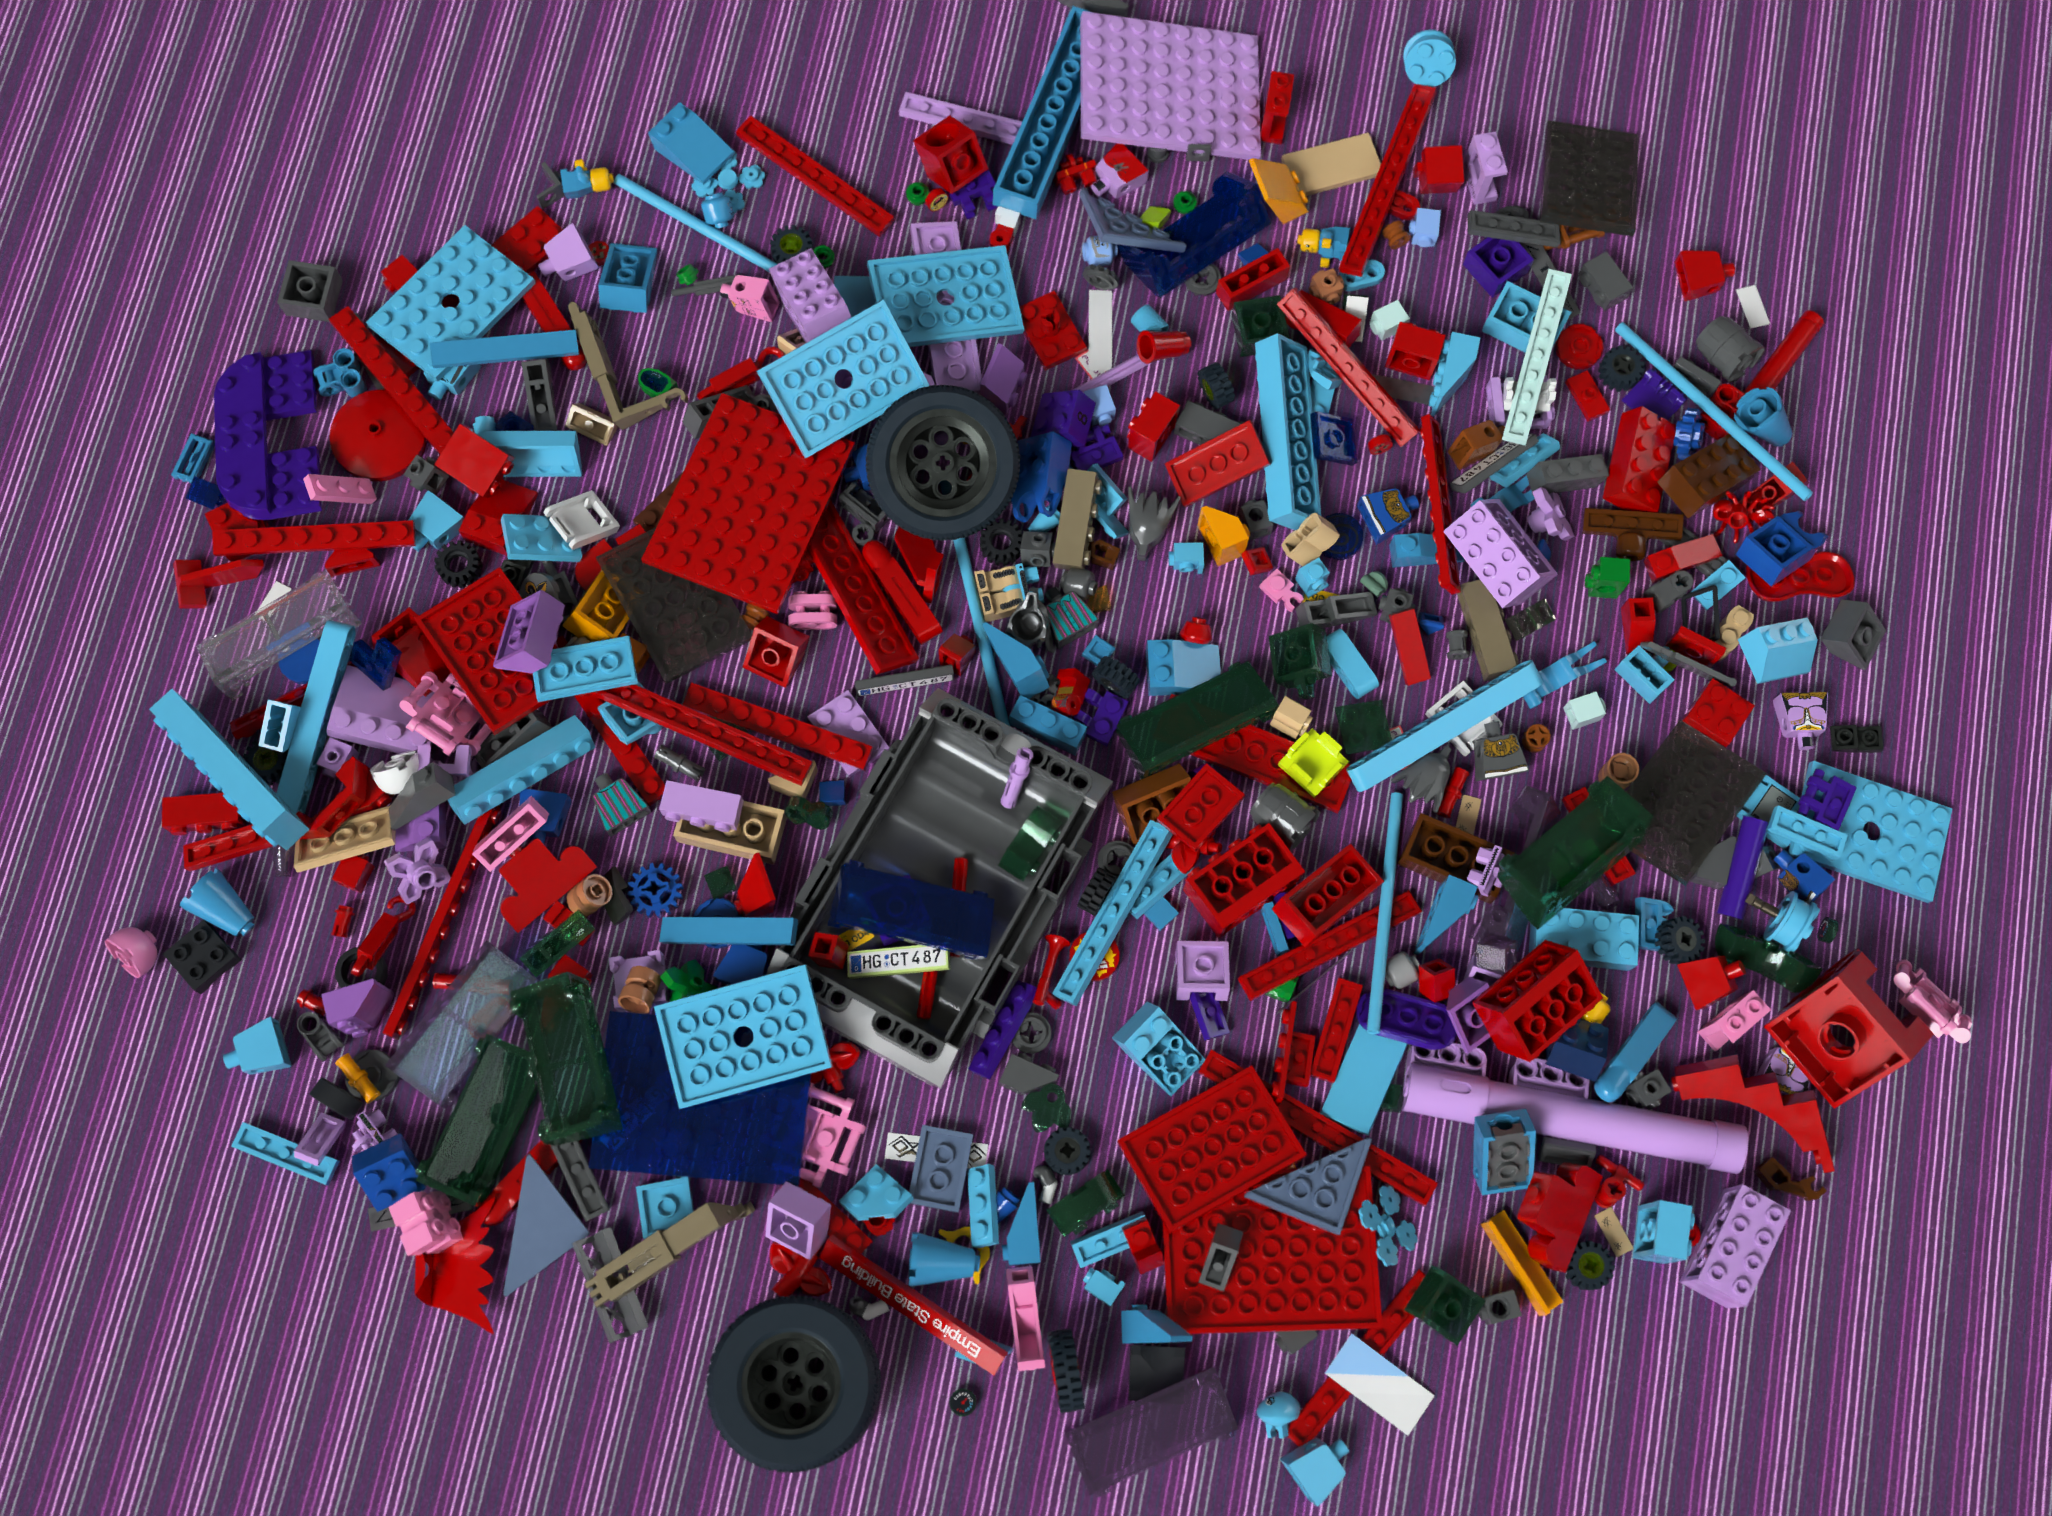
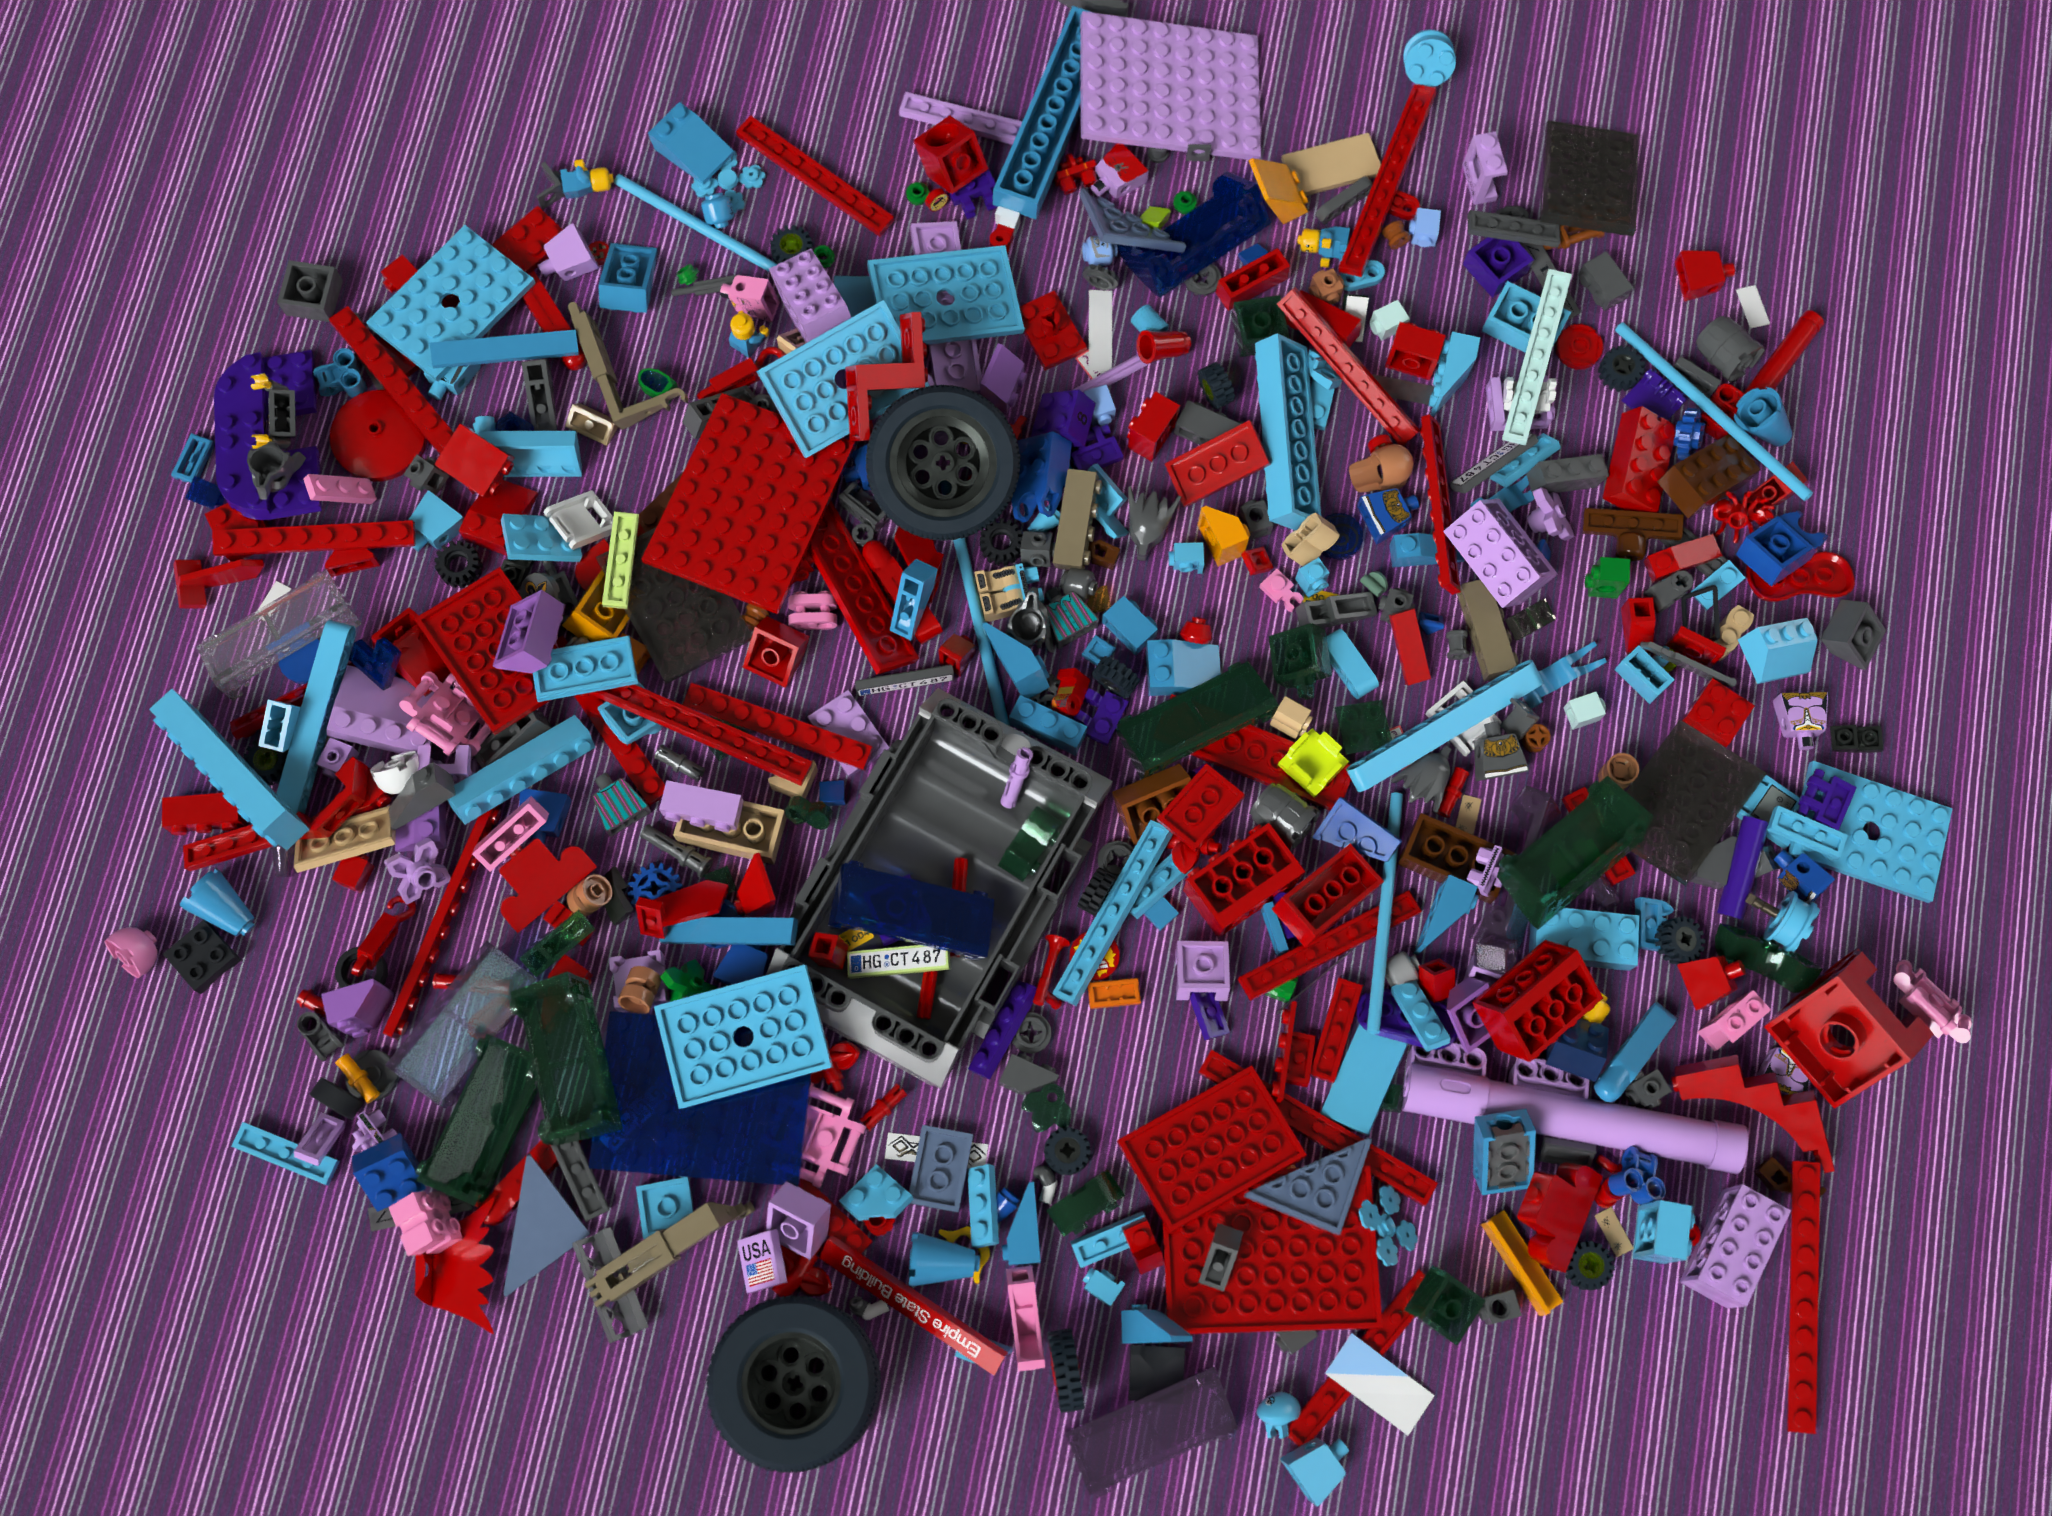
(259, 1049): medium azure torso -> none
(272, 468): none -> dark grey piece
(280, 412): none -> dark grey torso
(342, 921): red pin -> none
(620, 560): none -> yellowish green tile
(679, 906): none -> red piece
(686, 856): none -> dark grey pin
(743, 334): none -> piece
(762, 1261): none -> lavender tile
(883, 1107): none -> red pin
(893, 376): none -> red bracket
(912, 597): none -> dark azure slope
(962, 1402): black tile -> none
(1114, 993): none -> orange plate
(1130, 624): none -> dark azure brick
(1159, 1048): medium azure slope -> none
(1276, 107): red panel -> none
(1333, 438): clear blue tile -> none
(1344, 200): none -> dark grey beam
(1350, 825): none -> wing
(1396, 469): none -> nougat piece
(1420, 1015): none -> medium azure plate
(1440, 169): red plate -> none
(1476, 443): dark orange torso -> none
(1520, 719): none -> dark grey bracket
(1587, 396): red plate -> none
(1638, 1177): none -> blue piece
(1803, 1297): none -> red plate
(1827, 930): tile -> none

